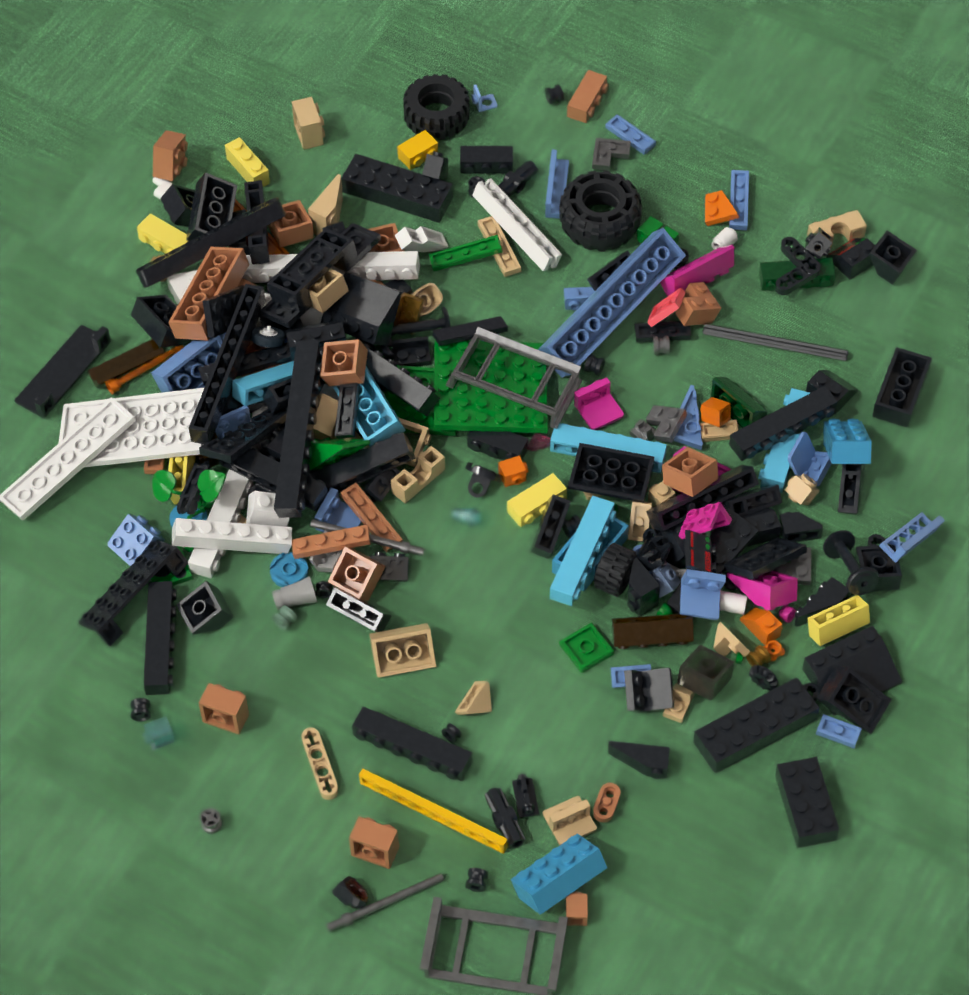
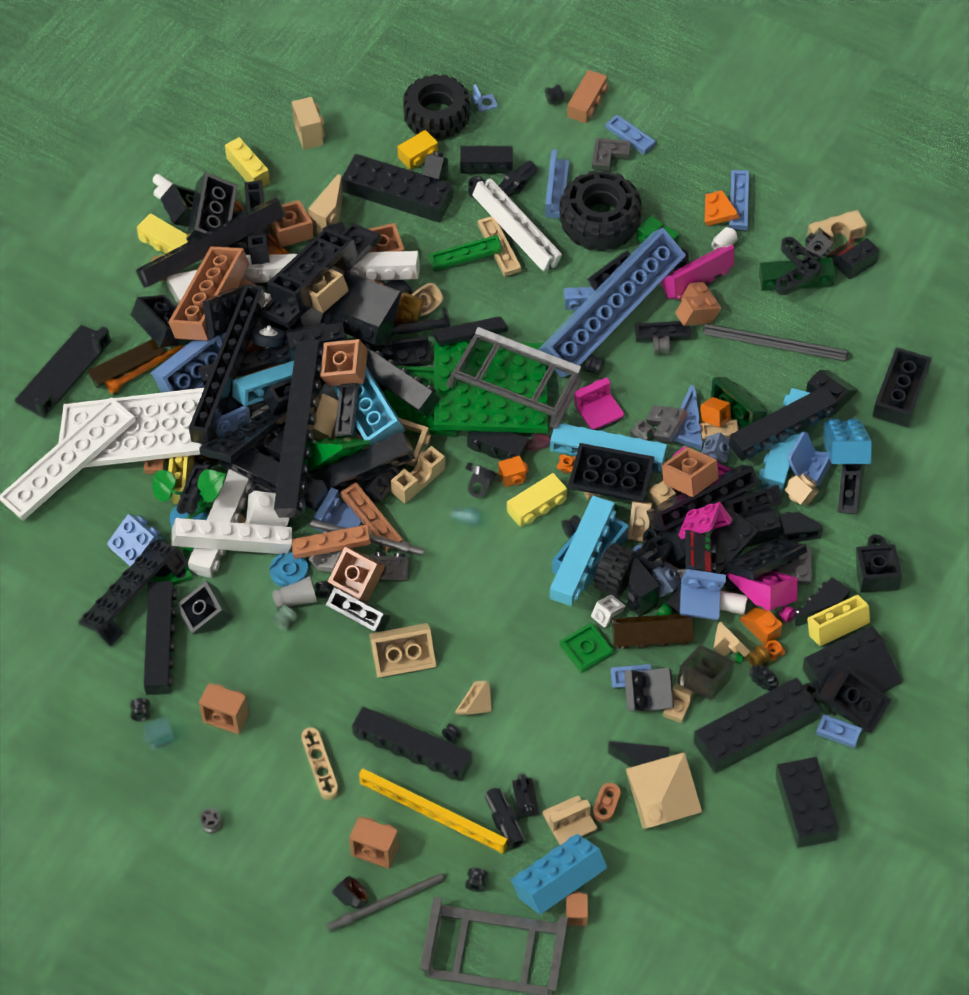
(169, 155): nougat brick -> none
(421, 240): white slope -> none
(550, 526): black brick -> none
(566, 468): none -> orange plate
(606, 609): none -> white bracket
(663, 790): none -> tan slope
(666, 307): coral tile -> none
(717, 447): none -> sand blue brick
(861, 579): black hose -> none
(891, 256): black slope -> none
(912, 540): medium blue fence -> none

